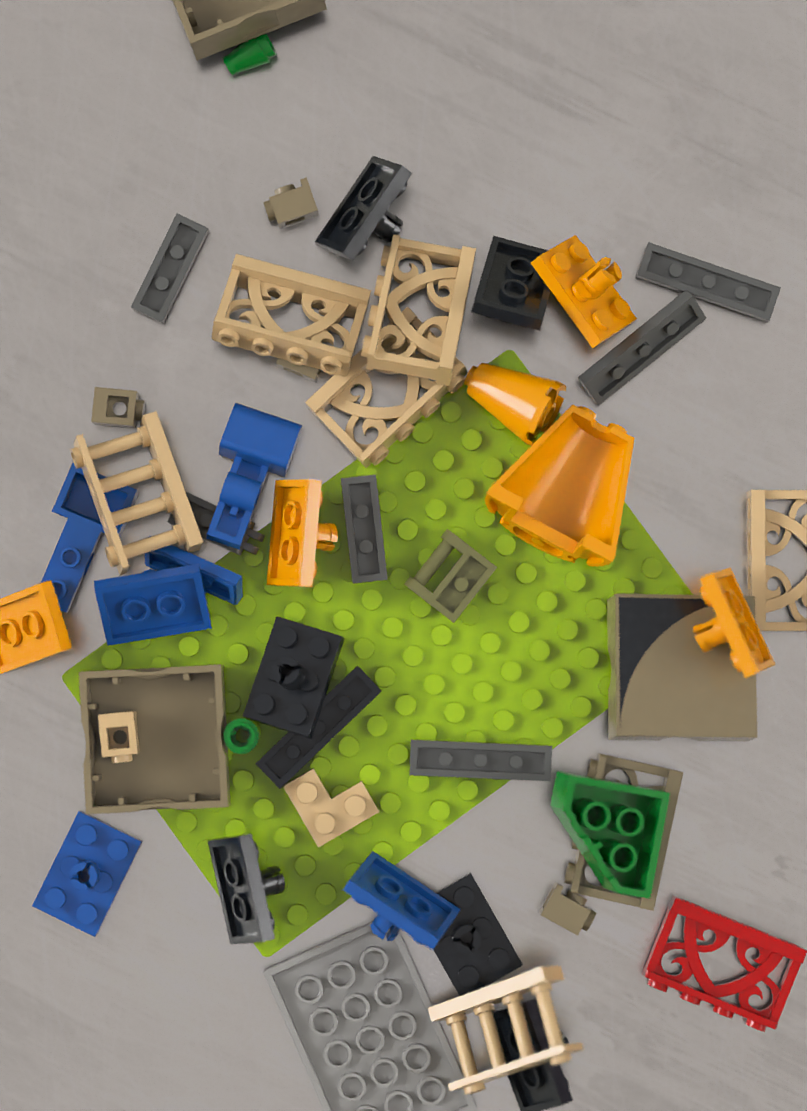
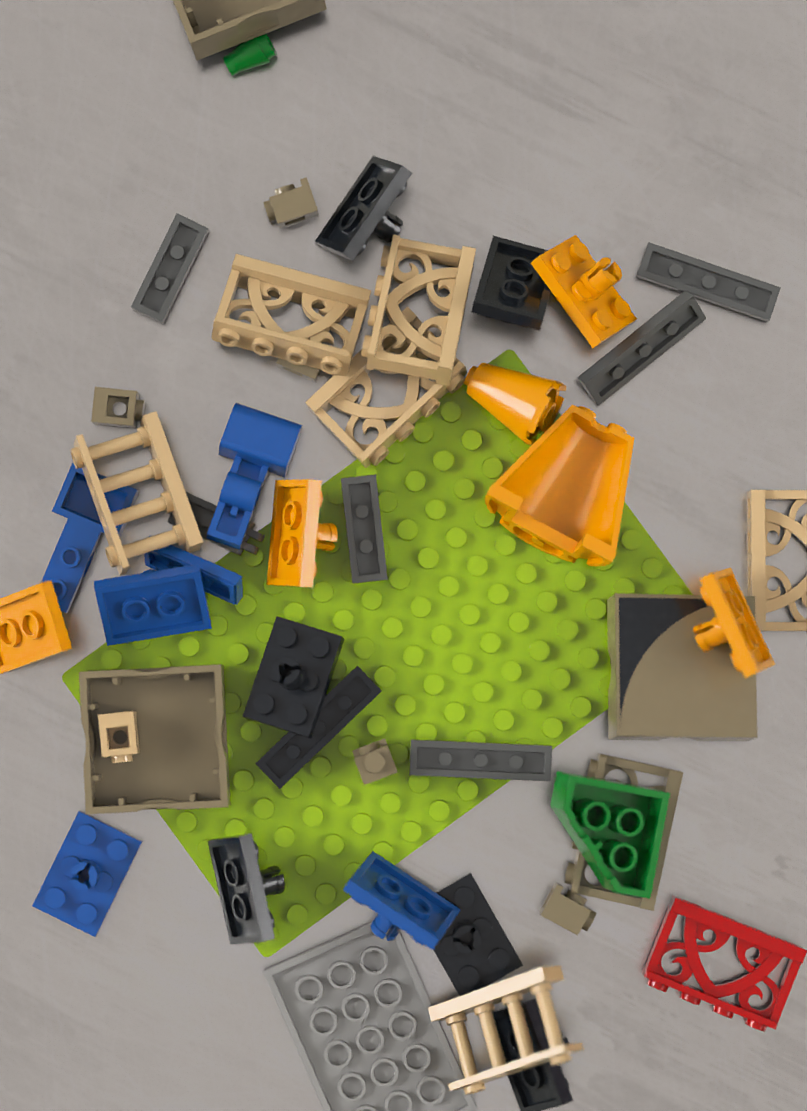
(233, 743): green cone -> none
(325, 815): tan plate -> none
(374, 761): none -> dark tan brick
(459, 584): olive plate -> none

